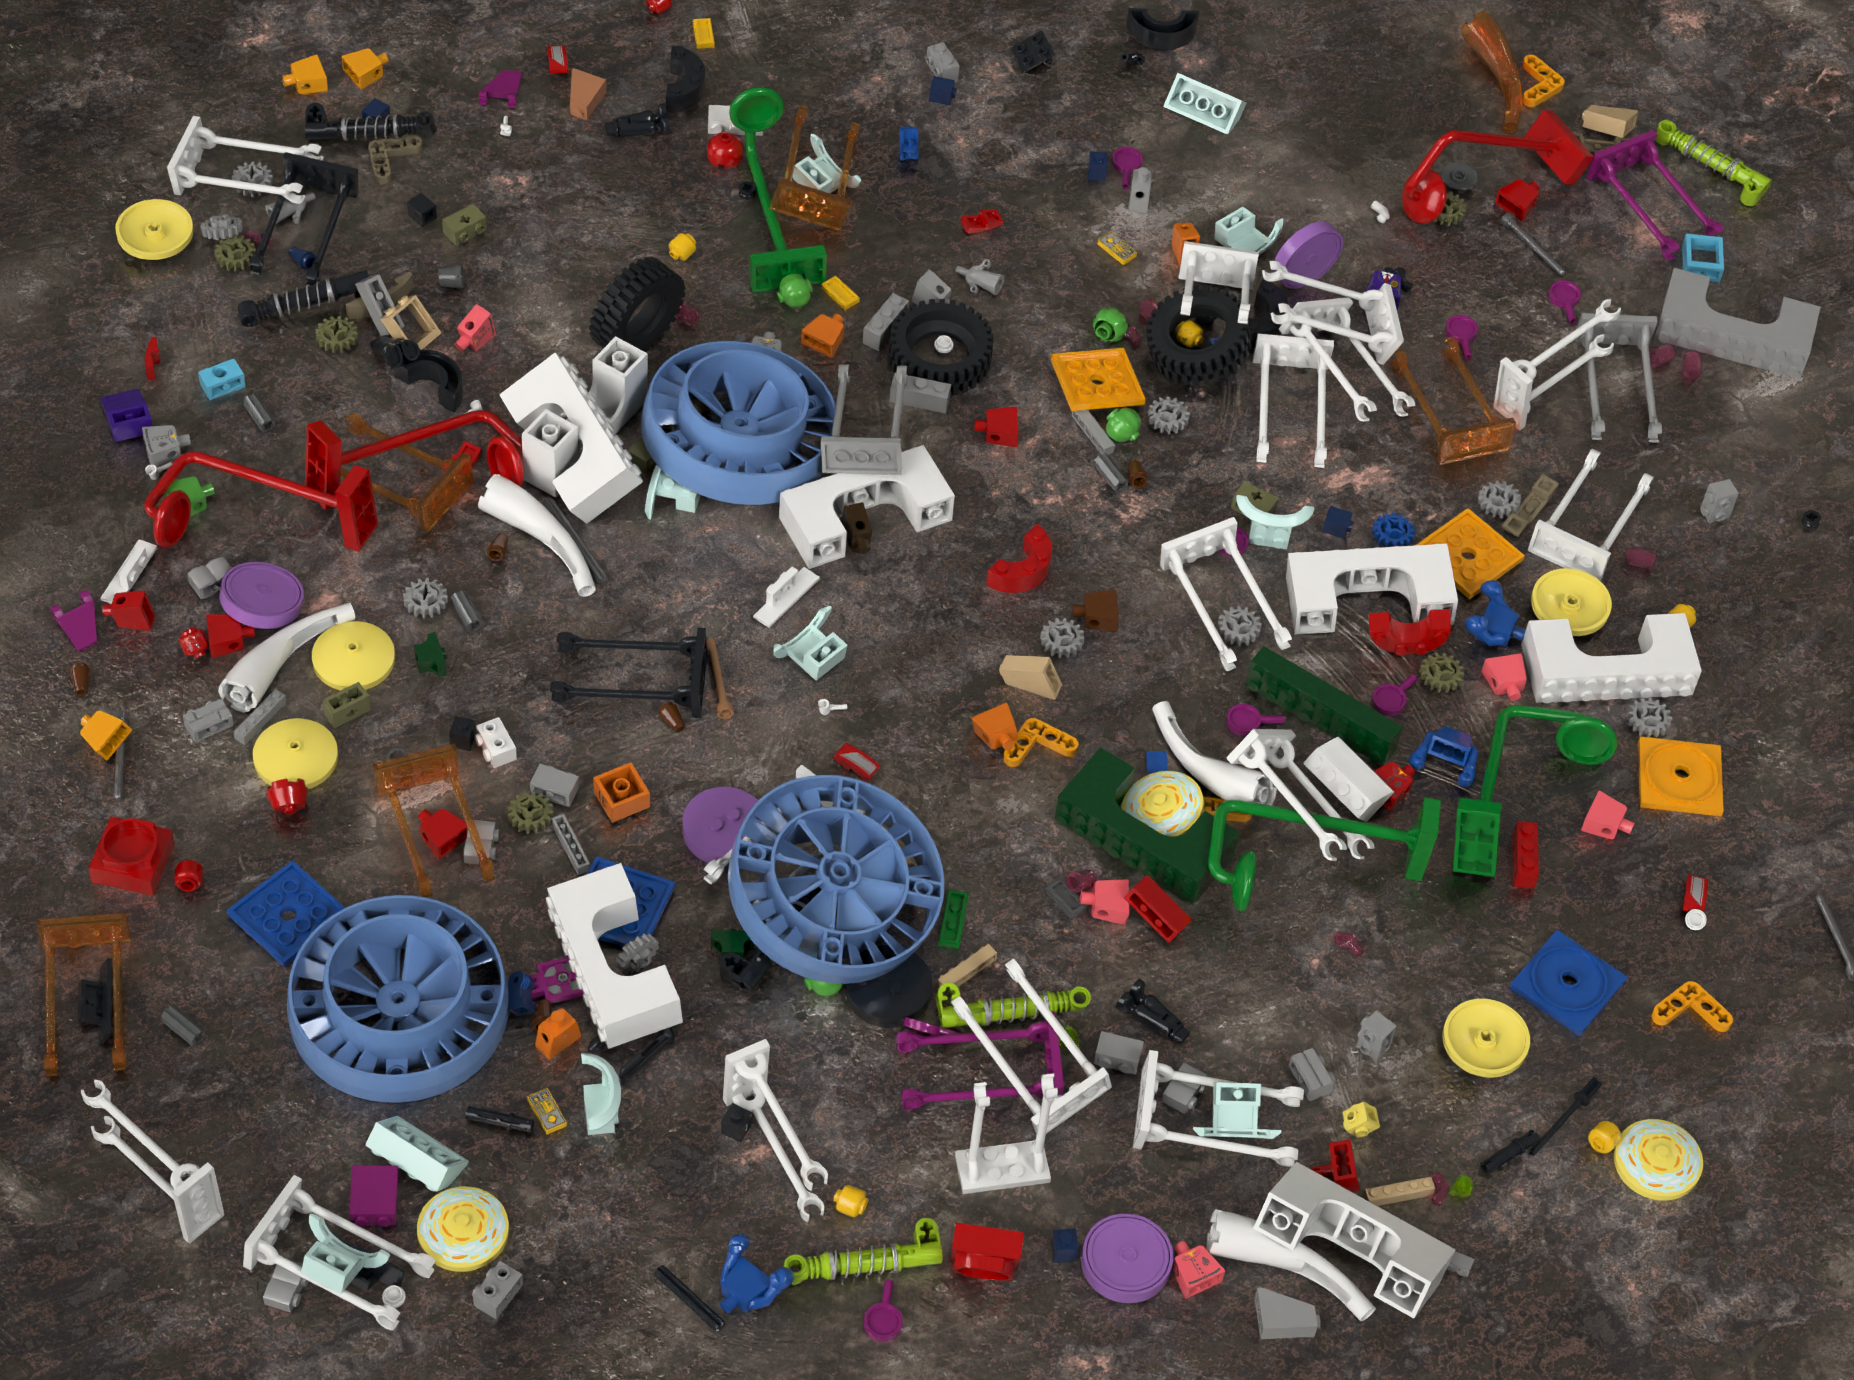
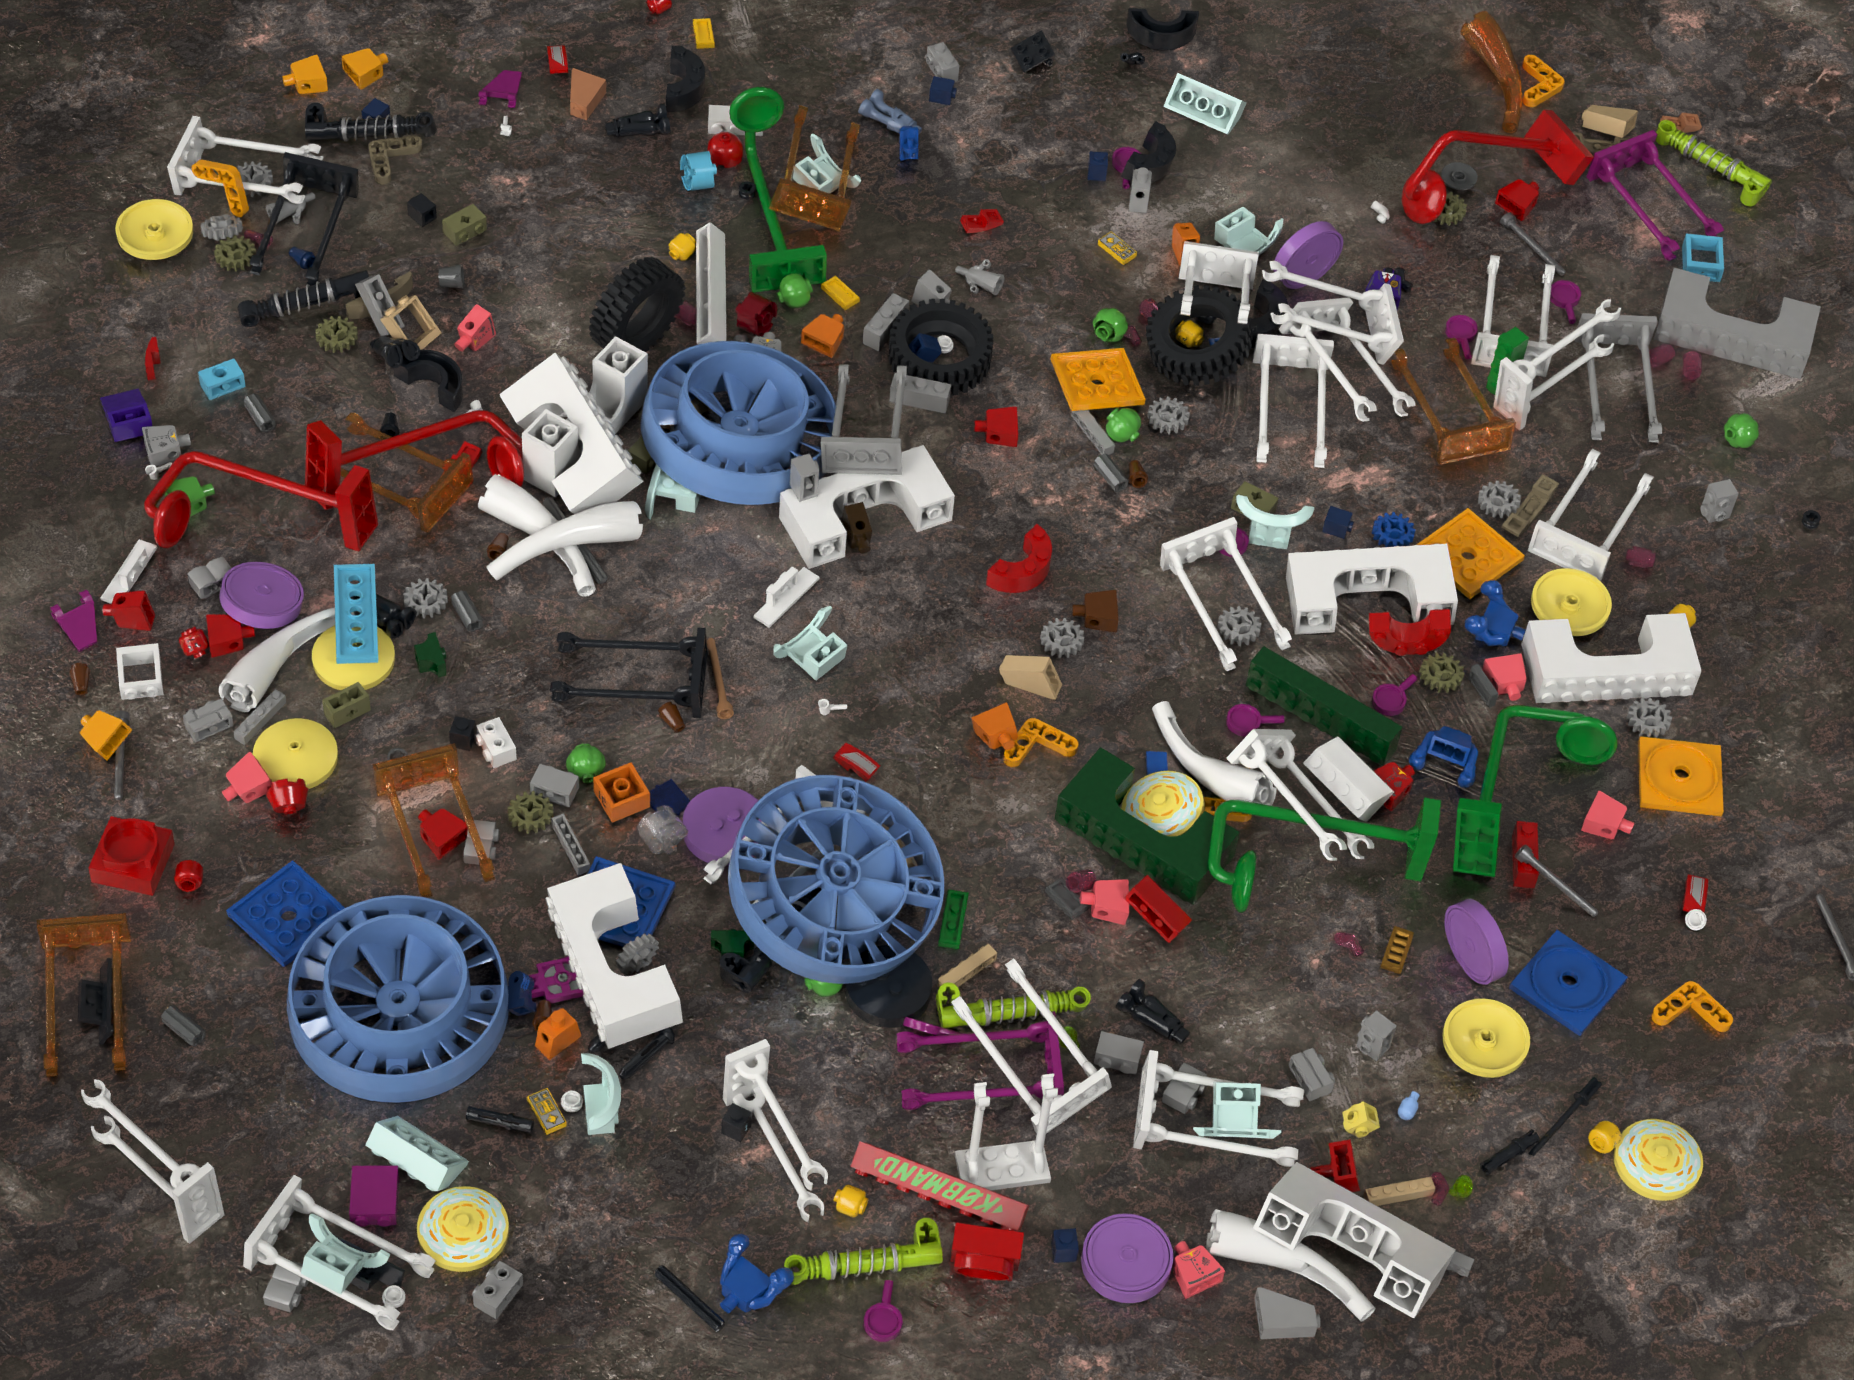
(136, 656): none -> white window
(230, 178): none -> light orange beam
(247, 780): none -> coral torso
(346, 621): none -> medium azure plate
(390, 425): none -> black cone
(392, 617): none -> black piece
(571, 1101): none -> white plate
(586, 762): none -> bright green plant
(595, 525): none -> white brick
(662, 830): none -> clear brick
(668, 795): none -> clear blue piece
(698, 171): none -> medium azure brick
(710, 284): none -> white brick
(756, 314): none -> dark red brick
(804, 477): none -> light grey brick
(875, 107): none -> sand blue piece
(925, 347): none -> dark blue brick
(940, 1186): none -> brick
(1162, 152): none -> black brick
(1402, 938): none -> pearl gold slope
(1408, 1106): none -> light blue cylinder
(1476, 941): none -> medium lavender brick
(1483, 685): none -> dark grey tile
(1487, 343): none -> white piece
(1510, 345): none -> green brick
(1525, 855): none -> flat silver piece
(1685, 122): none -> nougat slope
(1741, 430): none -> bright green plant

